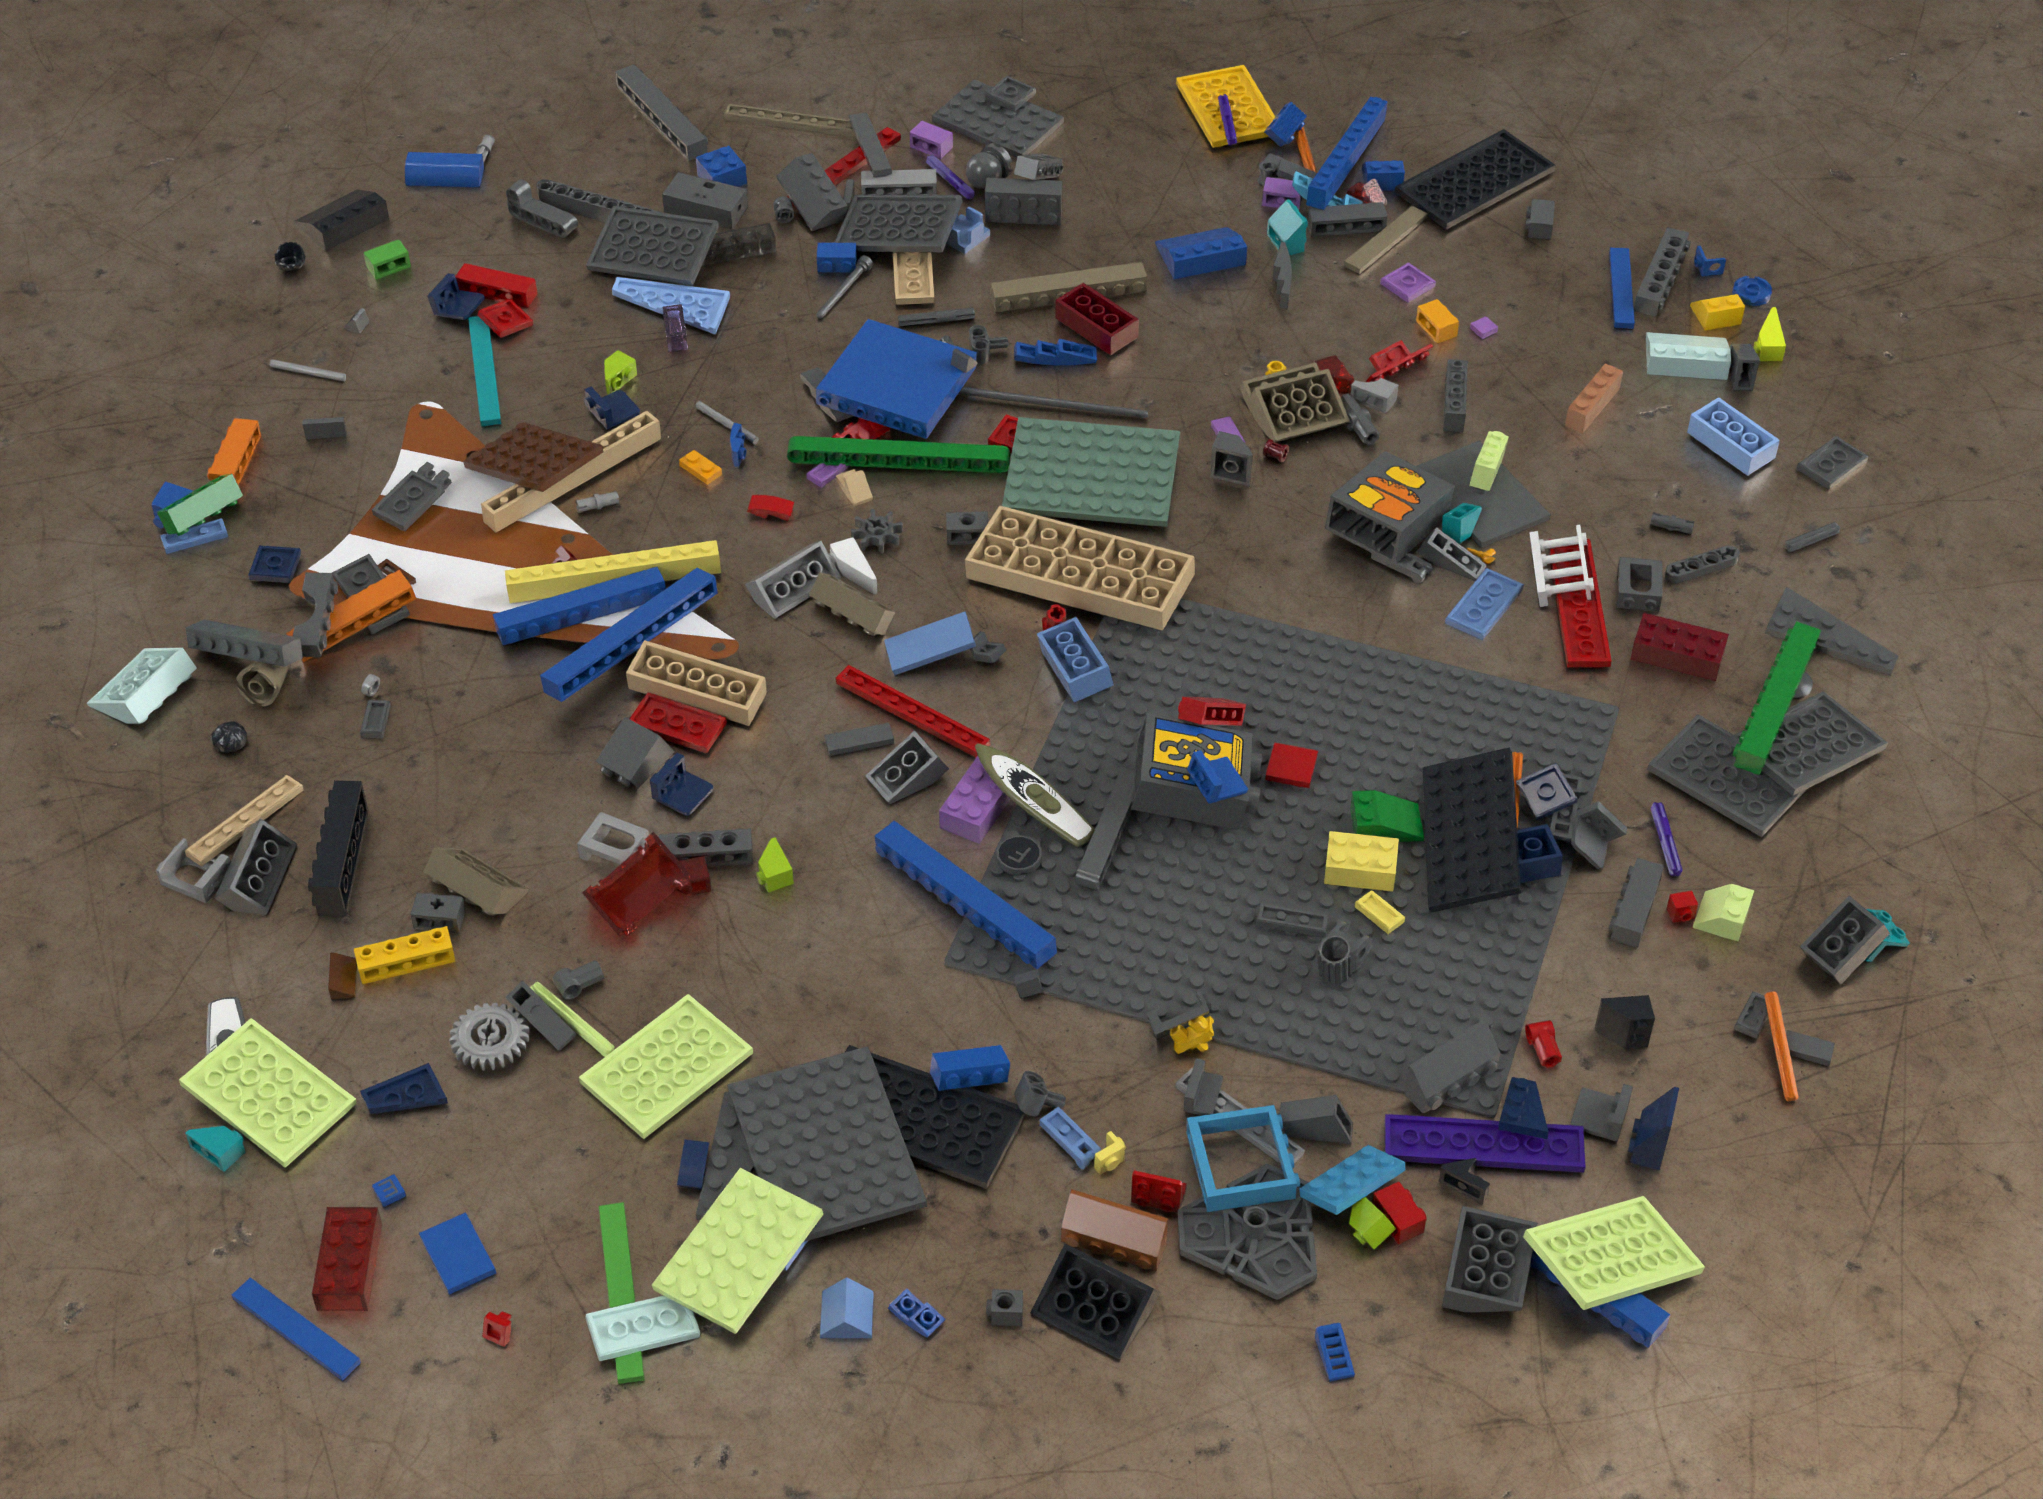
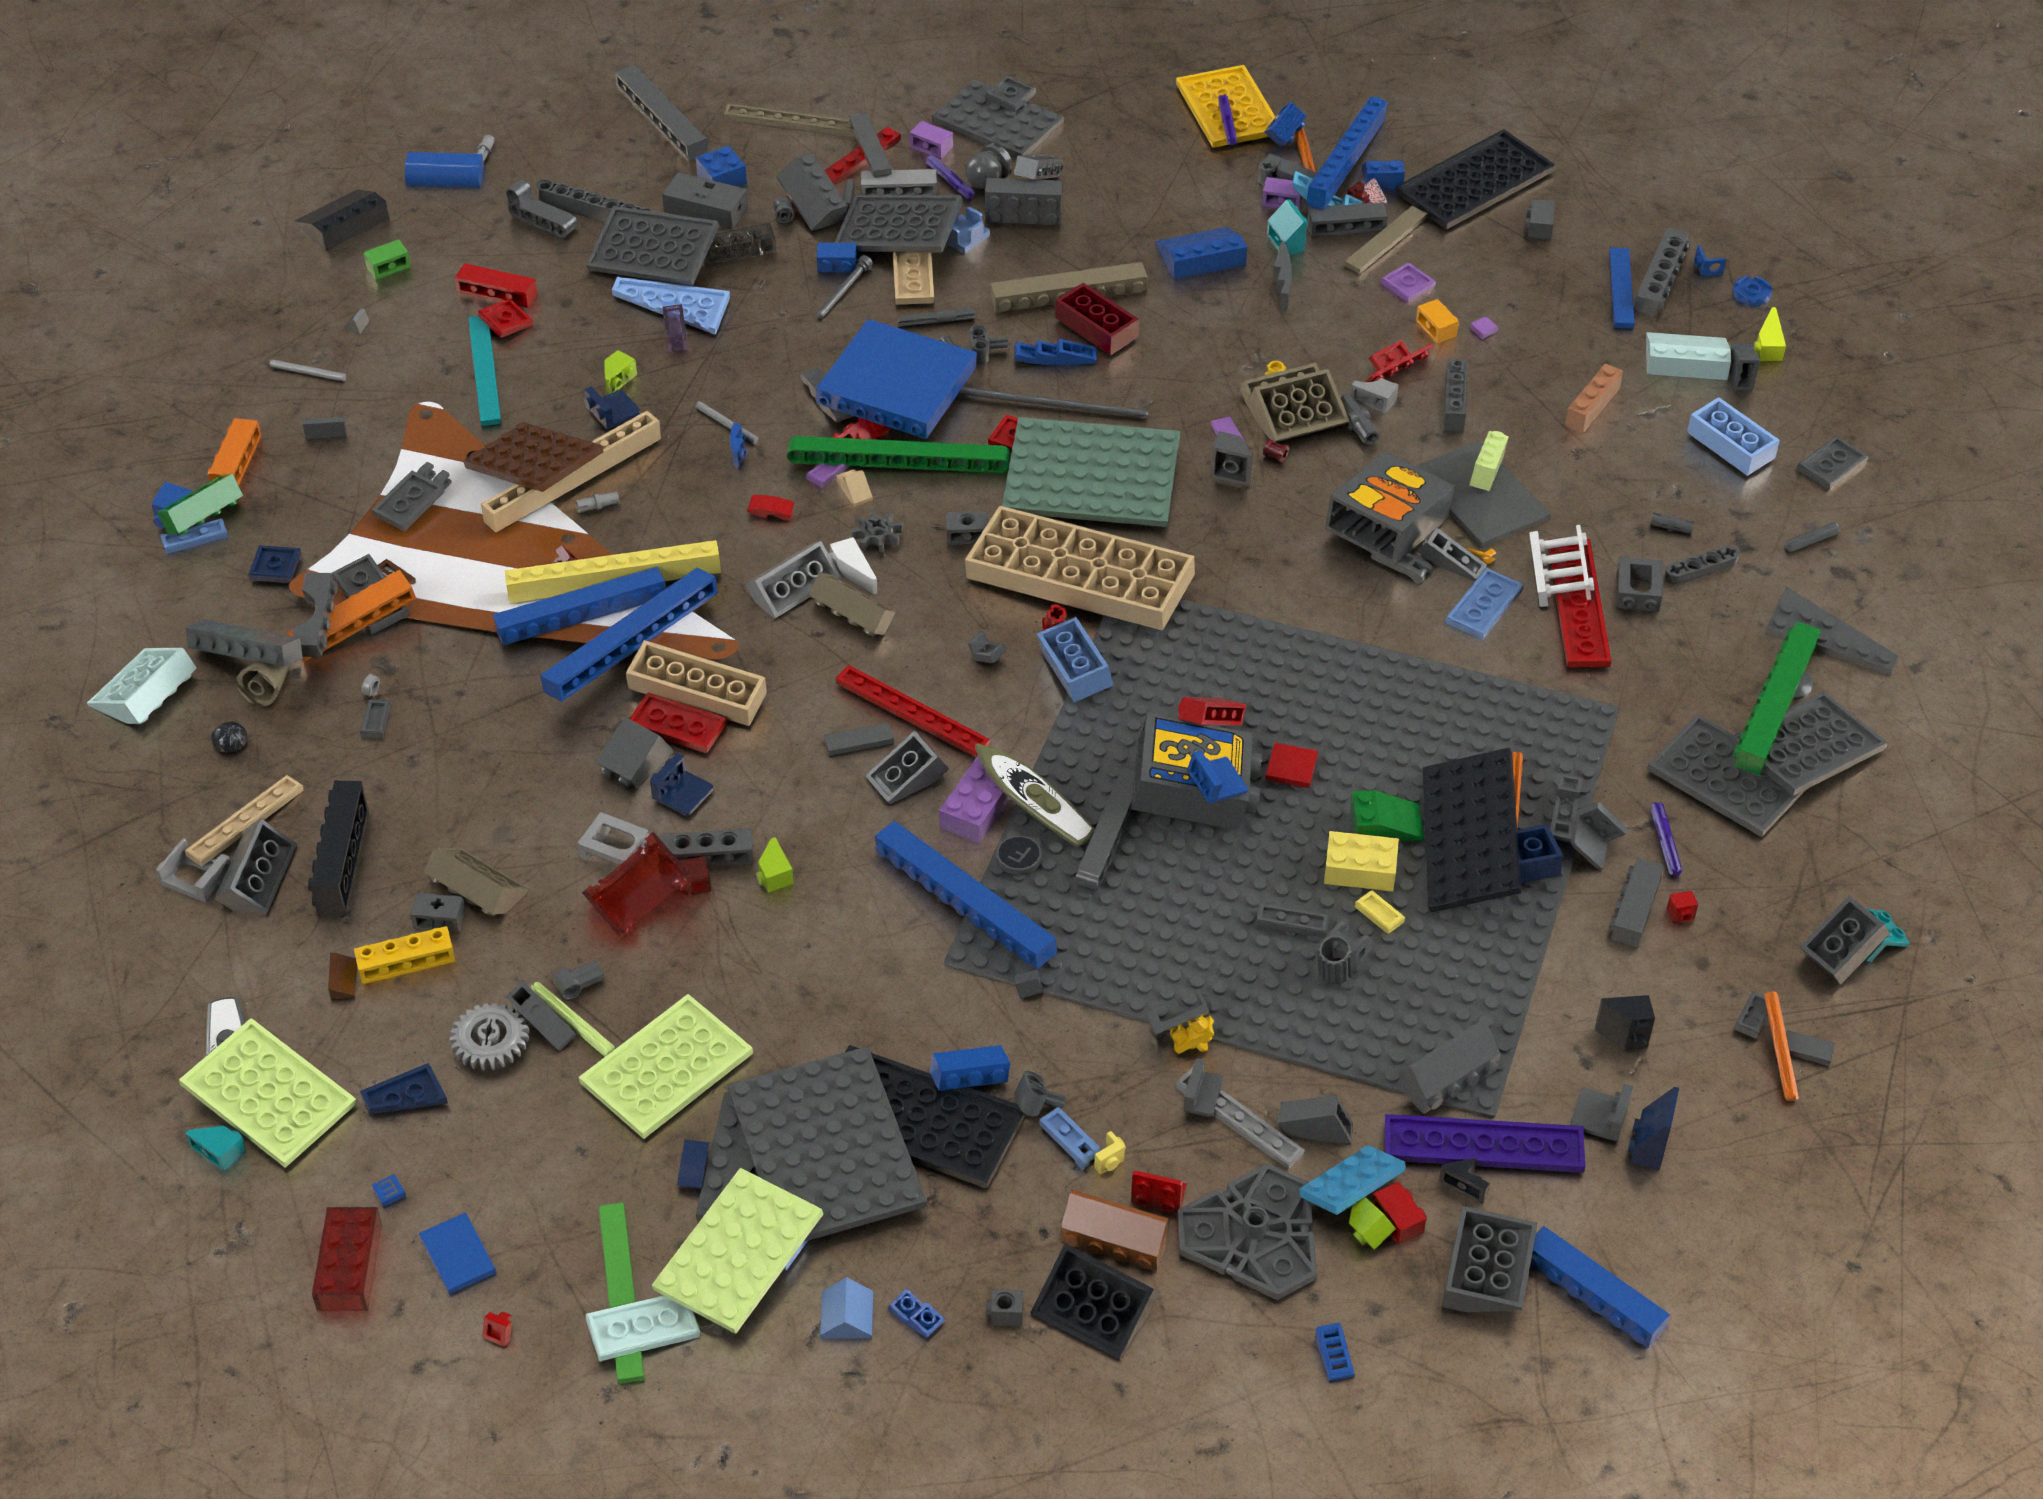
(289, 256): black hair -> none
(296, 1329): blue tile -> none
(452, 302): dark blue bracket -> none
(700, 467): light orange plate -> none
(929, 643): medium blue tile -> none
(962, 361): dark grey slope -> none
(1249, 1194): dark azure window -> none
(1341, 377): clear red slope -> none
(1461, 521): teal slope -> none
(1523, 1110): dark blue wing -> none
(1542, 1037): red piece -> none
(1546, 791): plate -> none
(1613, 1252): yellowish green plate -> none
(1679, 646): dark red brick -> none
(1719, 311): yellow slope -> none
(1724, 911): yellowish green slope -> none

